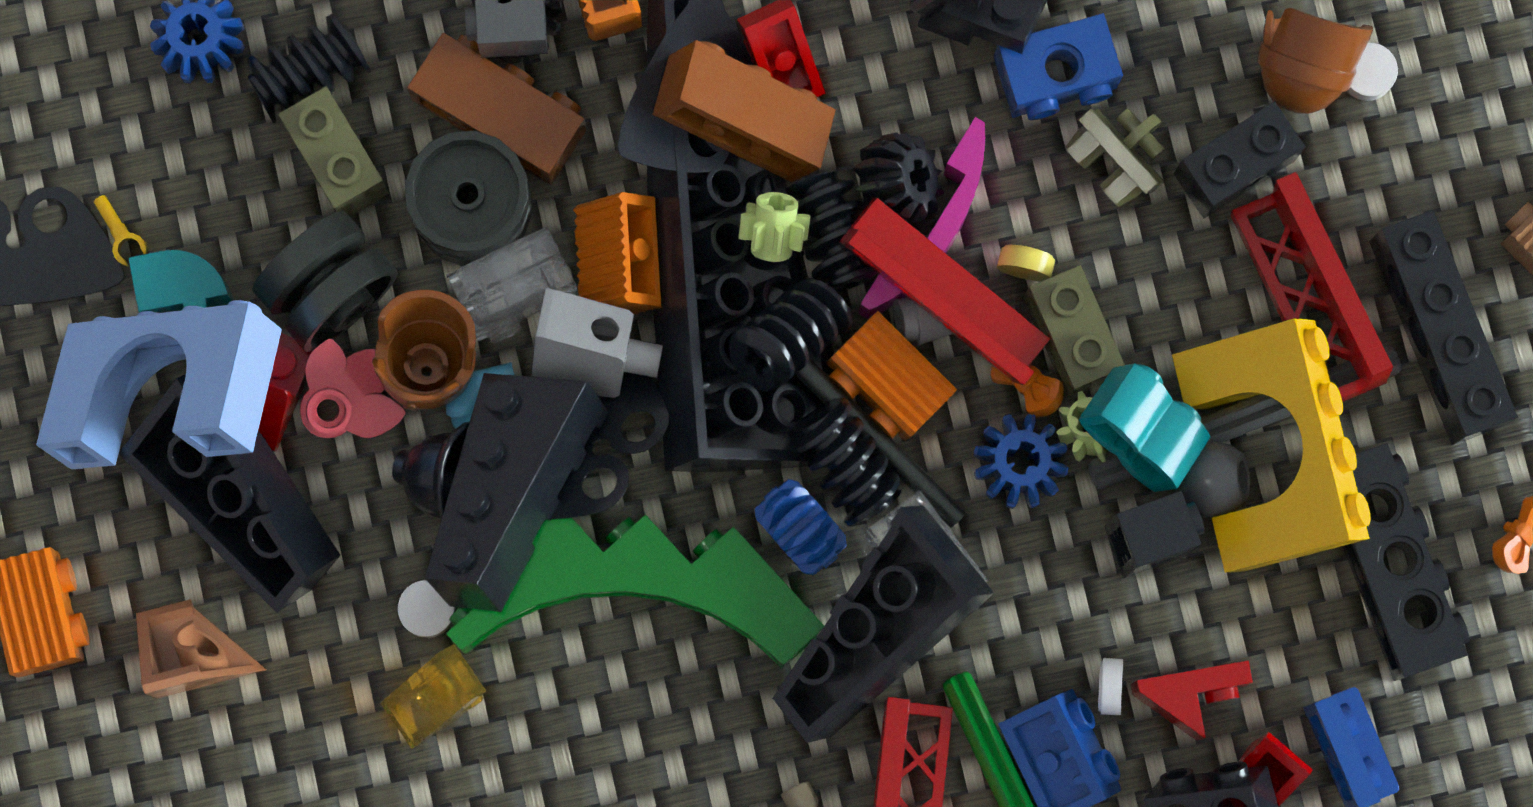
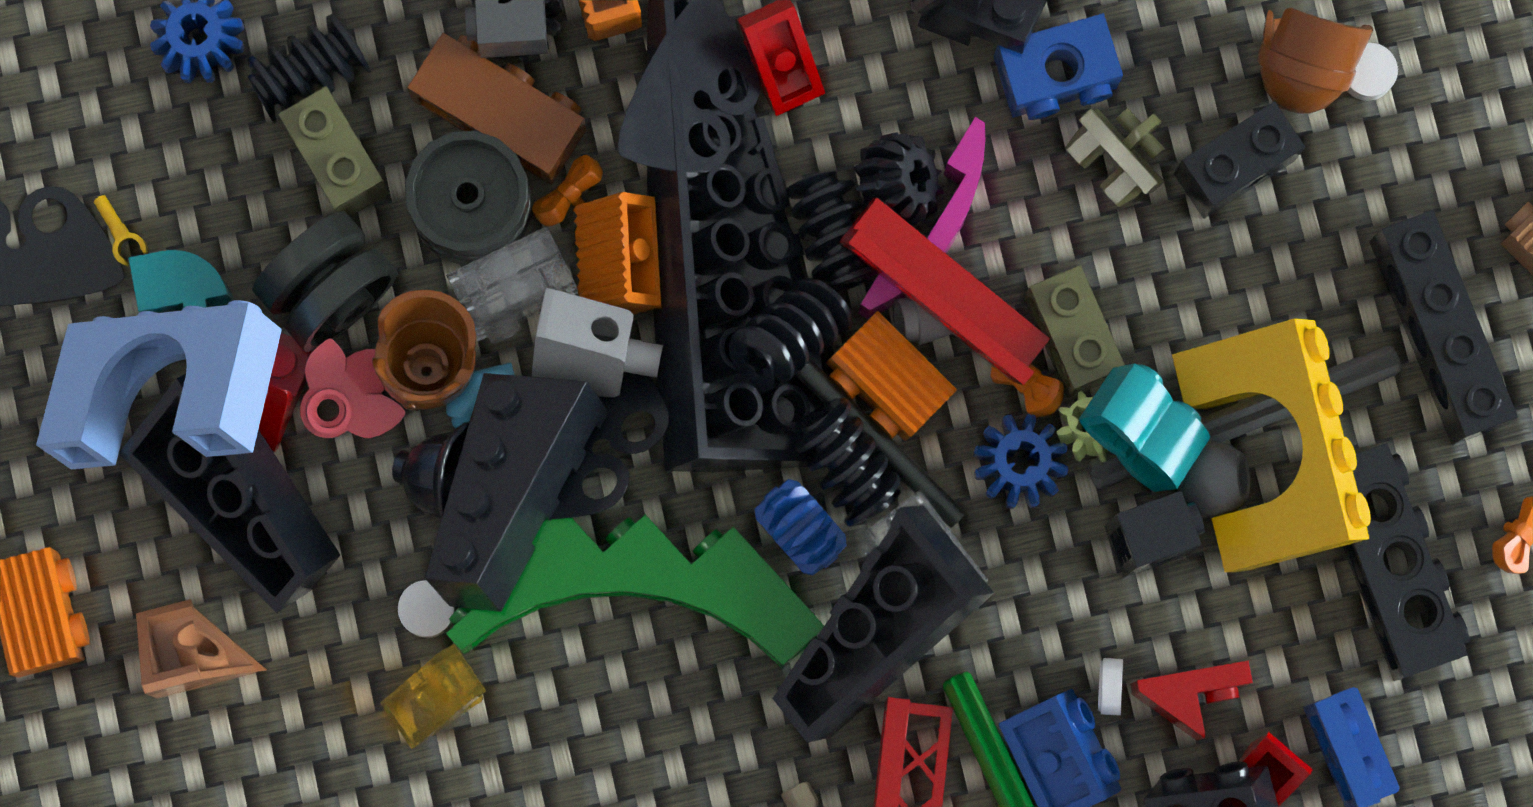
(581, 176): none -> orange piece
(744, 110): dark orange brick -> none
(774, 226): yellowish green gear -> none
(1026, 262): light yellow tile -> none
(1326, 275): red fence -> none

